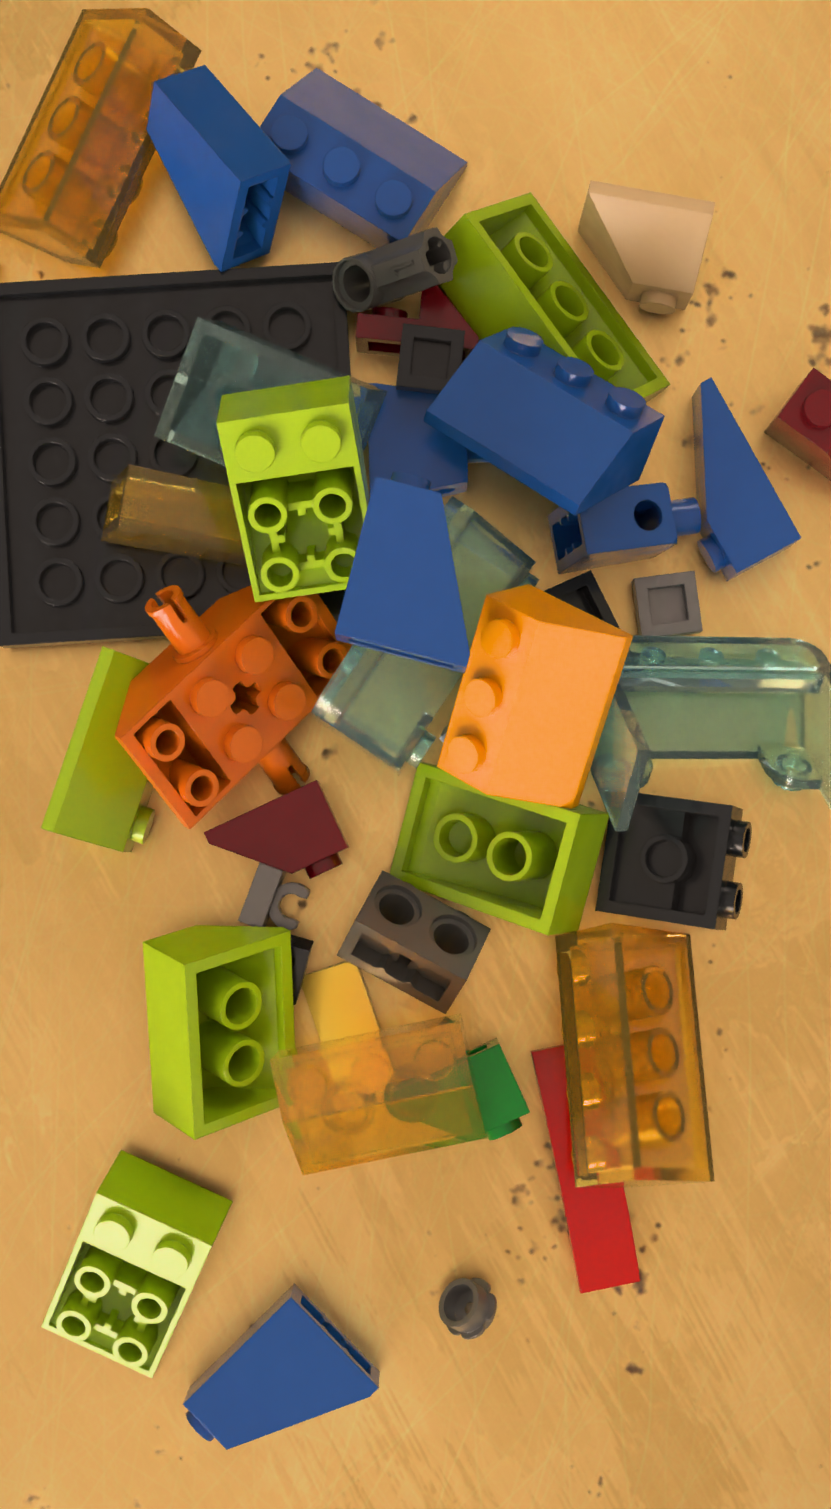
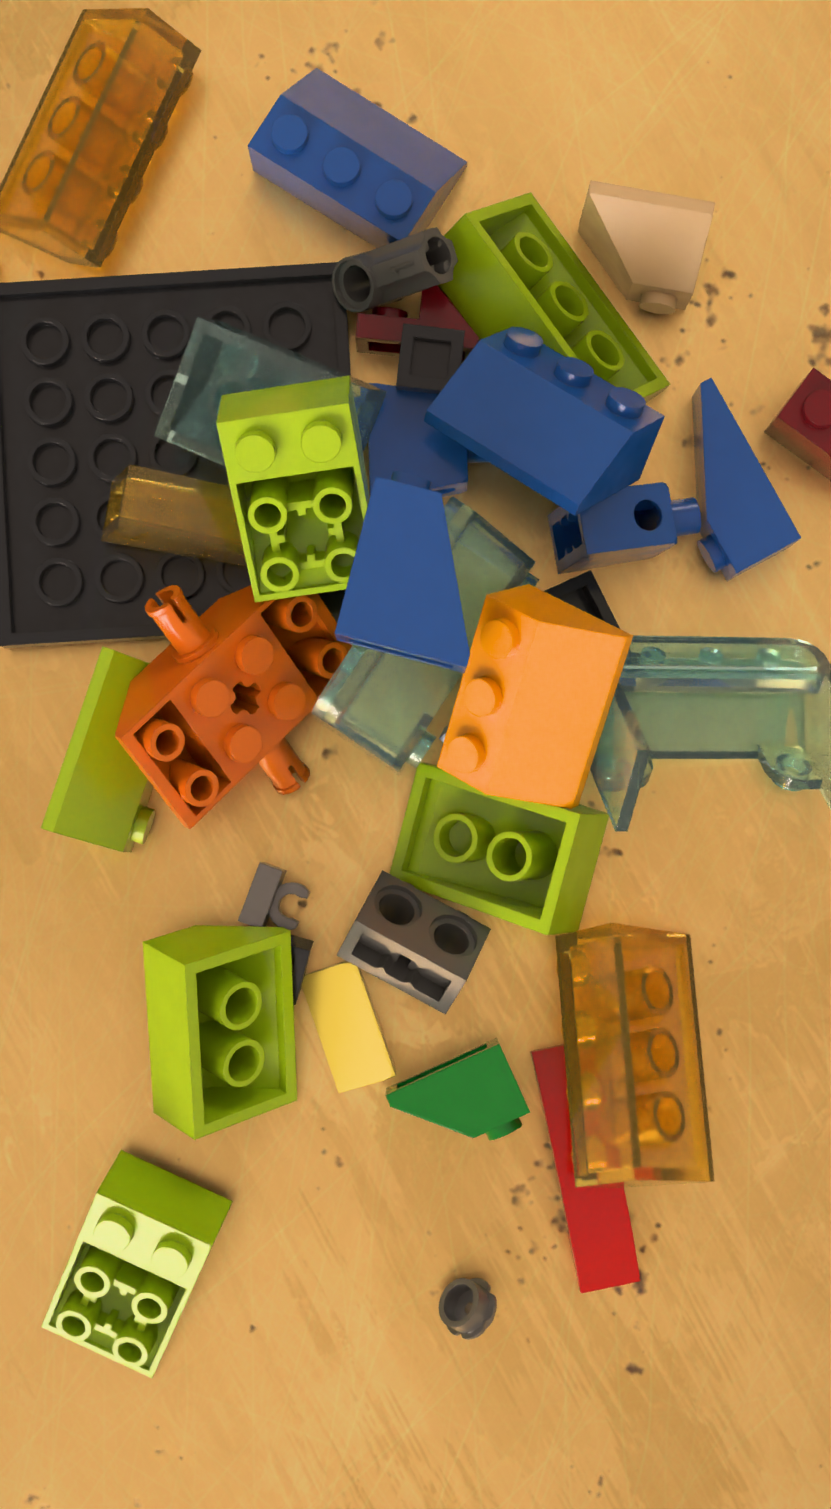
(219, 165): blue slope -> none
(279, 1375): blue slope -> none
(287, 833): dark red slope -> none
(378, 1094): clear yellow slope -> none
(667, 604): flat silver plate -> none
(675, 862): black plate -> none

